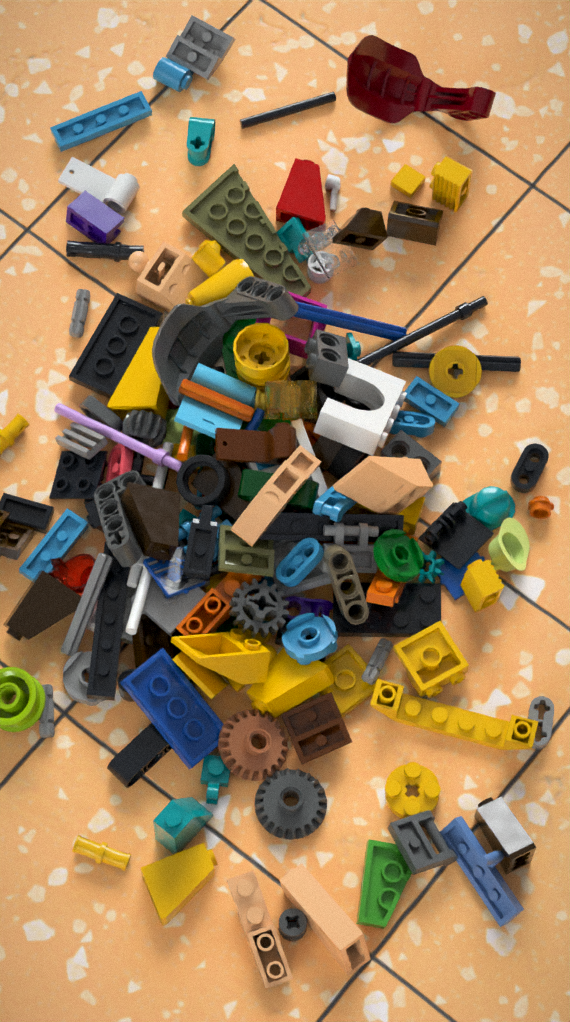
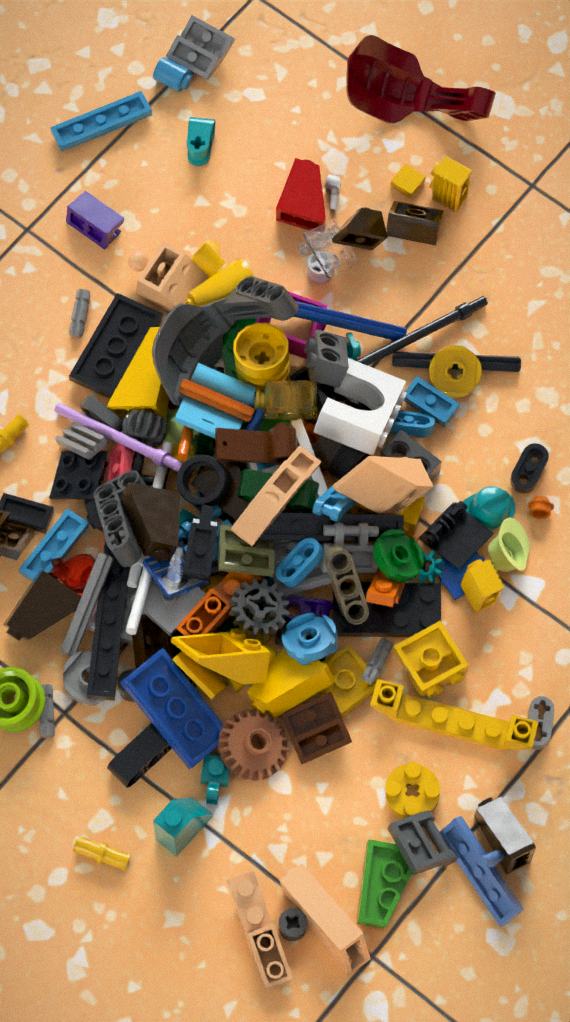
(101, 250): black pin -> none
(112, 192): white door -> none
(178, 879): yellow slope -> none
(244, 231): olive wing -> none
(285, 820): dark grey gear -> none
(287, 110): black bar -> none
(292, 236): teal plate -> none

